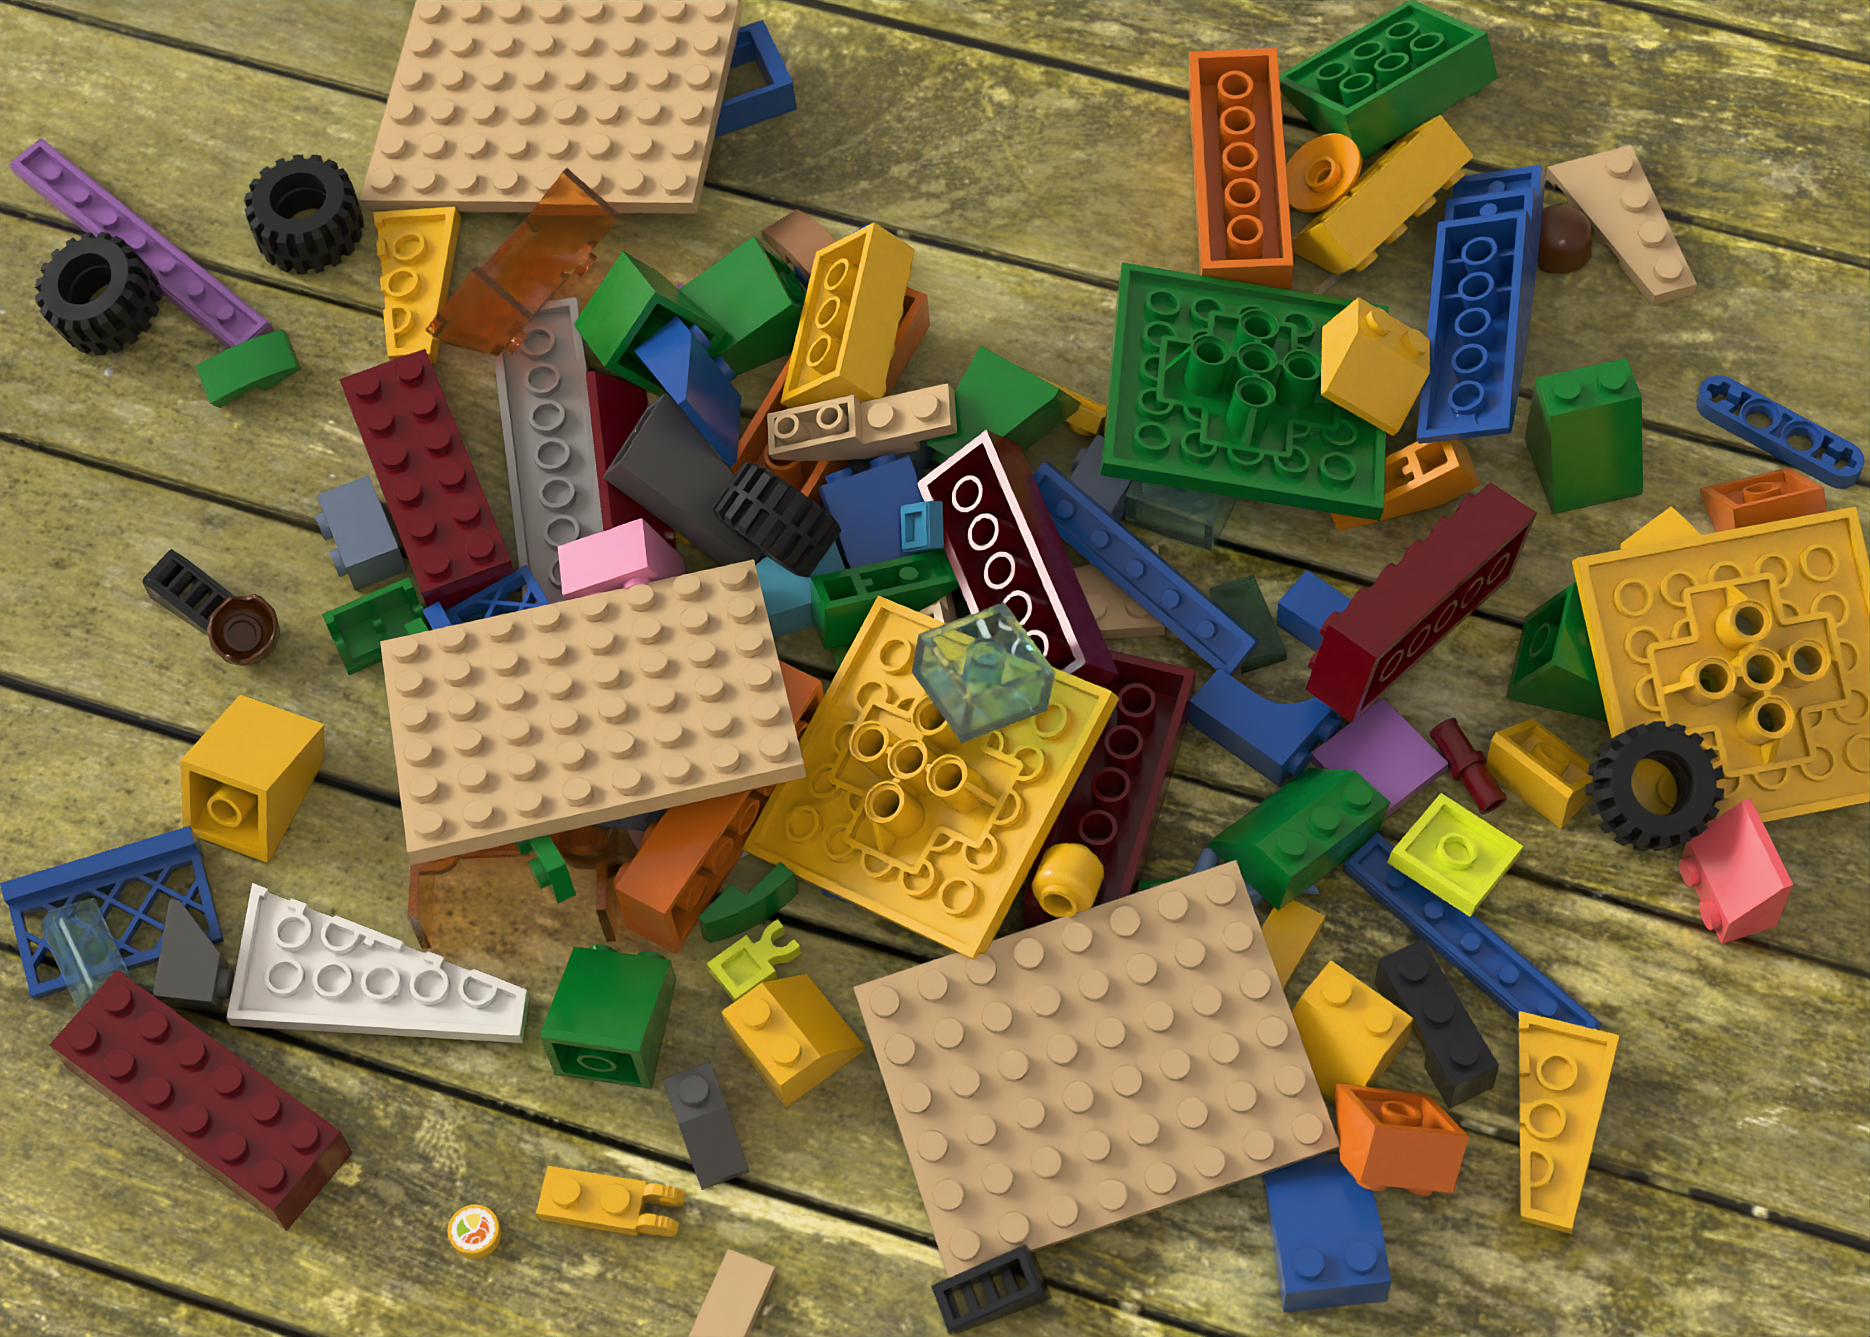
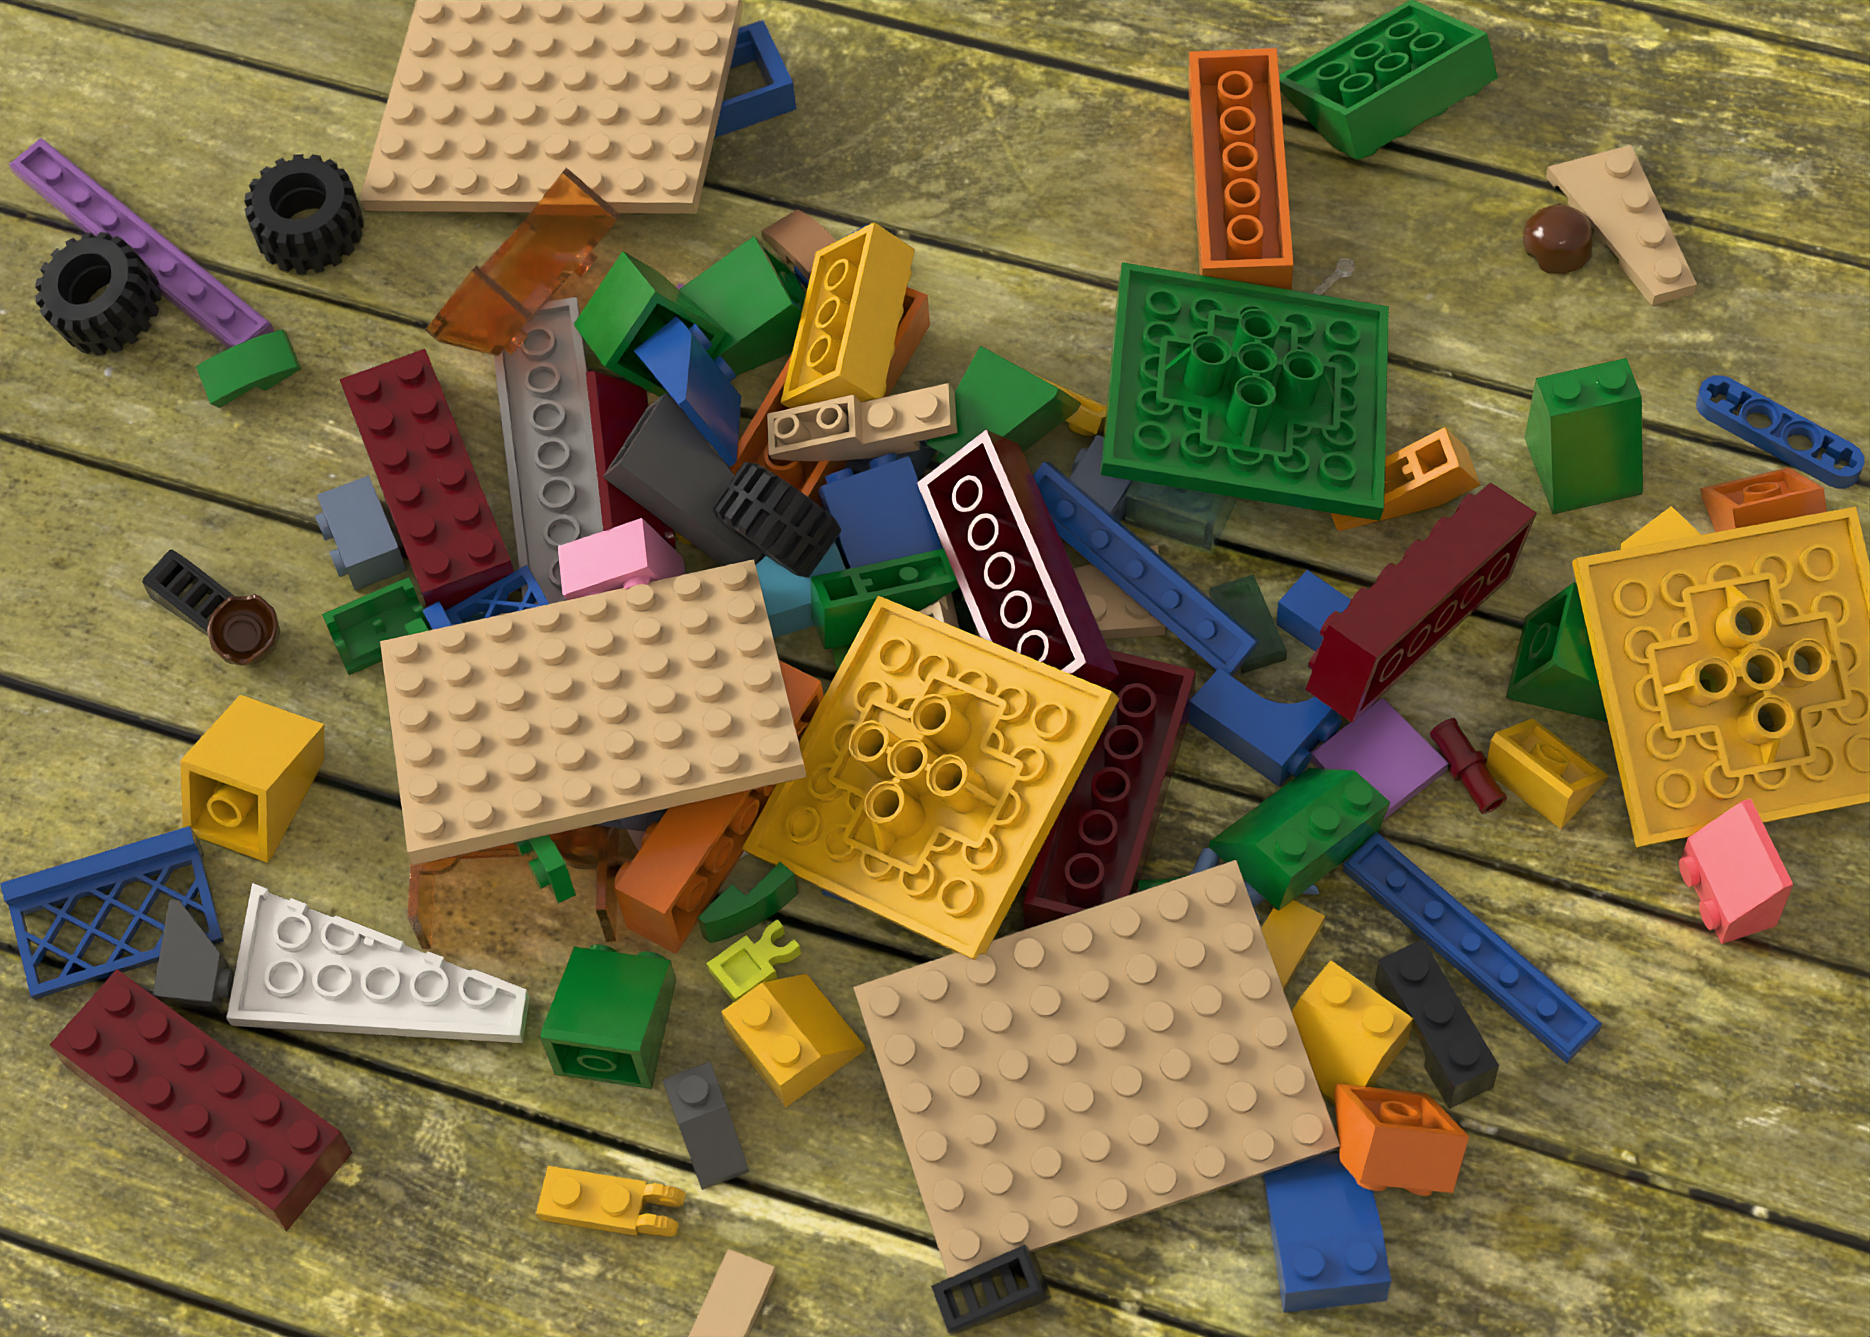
(82, 948): clear light blue slope -> none
(416, 274): yellow wing -> none
(474, 1231): tile -> none
(922, 527): dark azure tile -> none
(983, 672): clear light blue brick -> none
(1067, 879): yellow head -> none
(1322, 172): light orange dish -> none
(1373, 364): yellow slope -> none
(1383, 198): yellow slope -> none
(1455, 854): neon yellow plate -> none
(1481, 304): blue slope -> none
(1561, 1103): yellow wing -> none
(1692, 775): black tyre -> none

